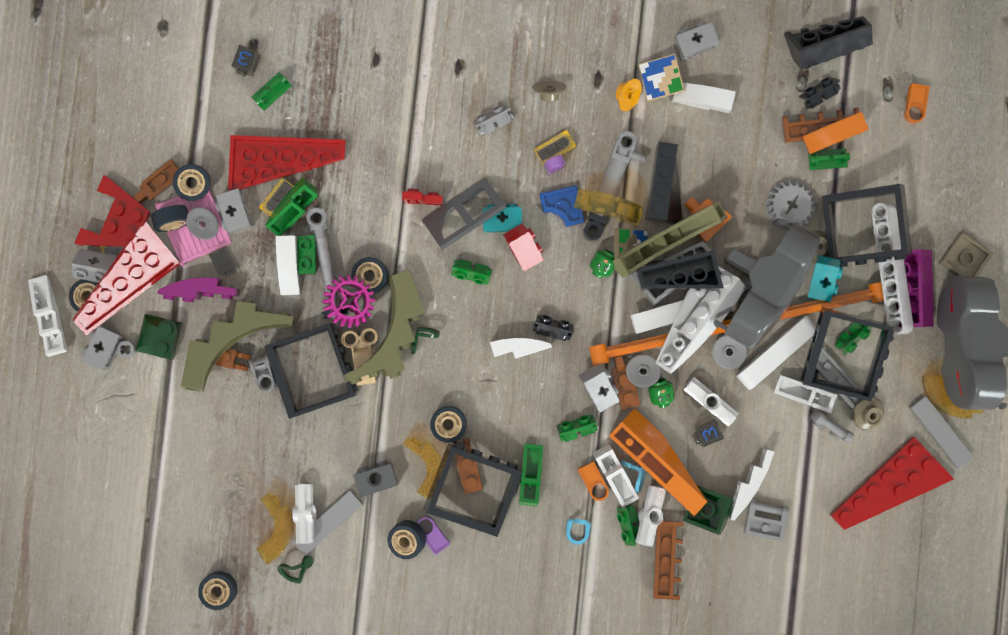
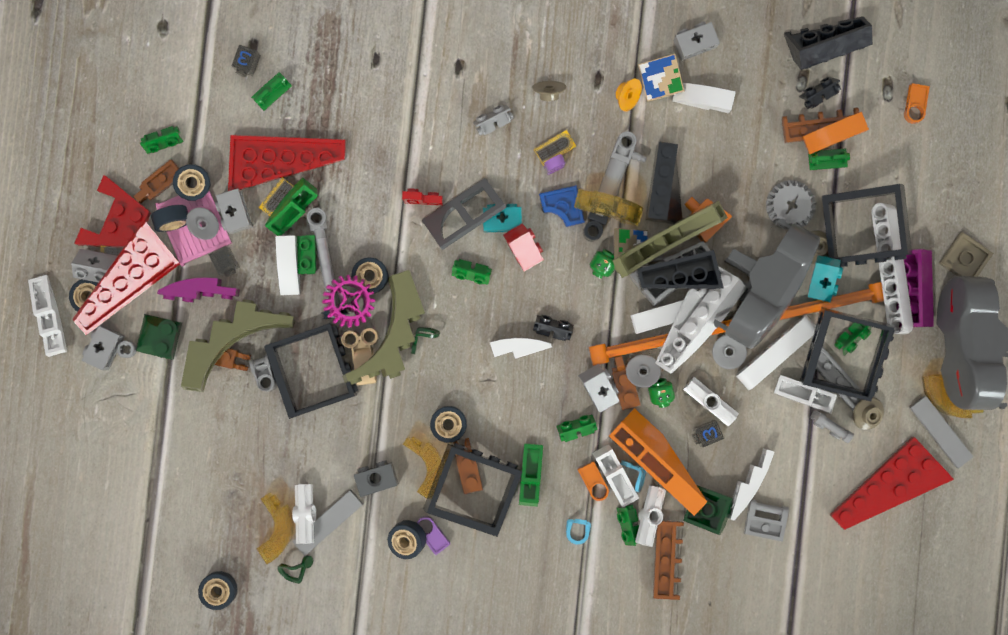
(153, 142): none -> green hinge

